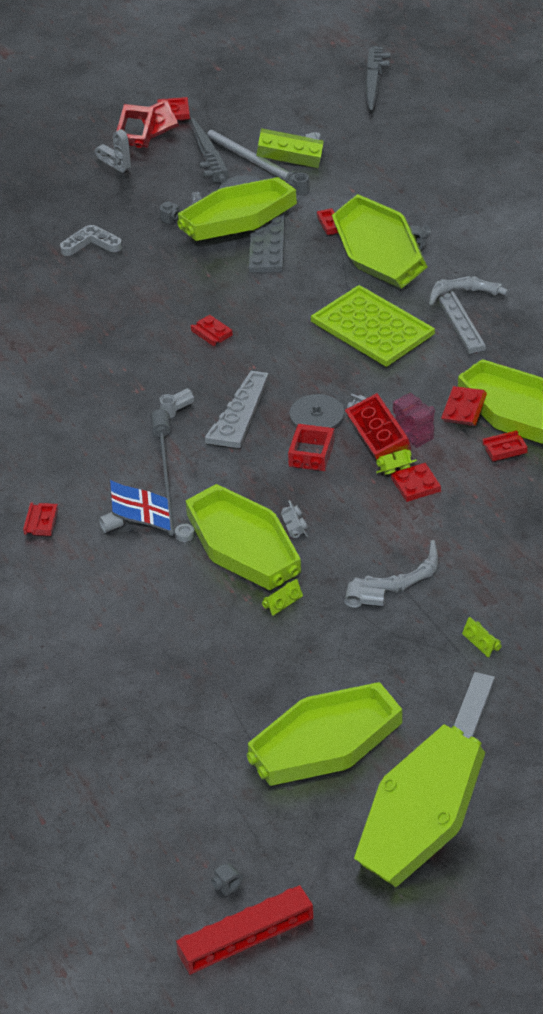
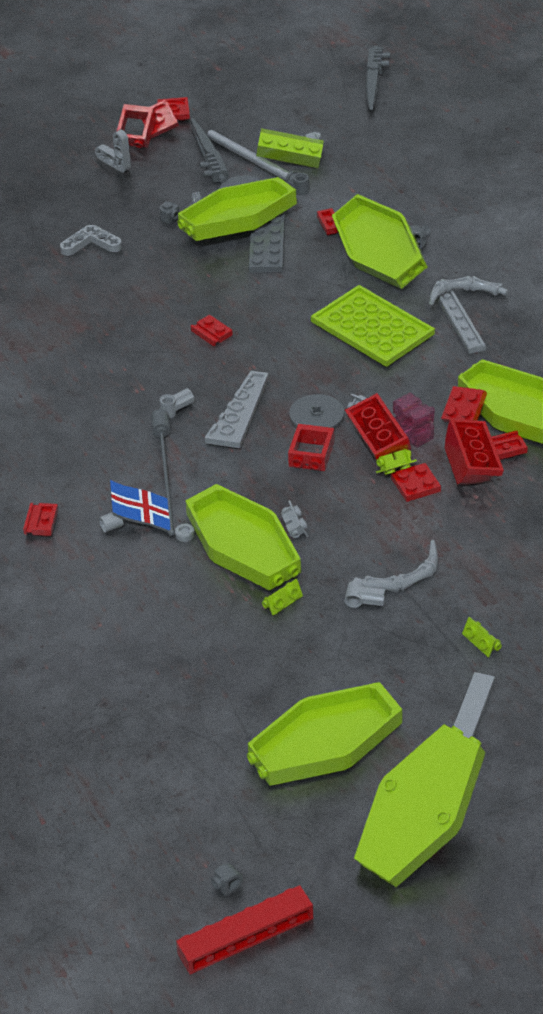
(471, 452): none -> red windscreen

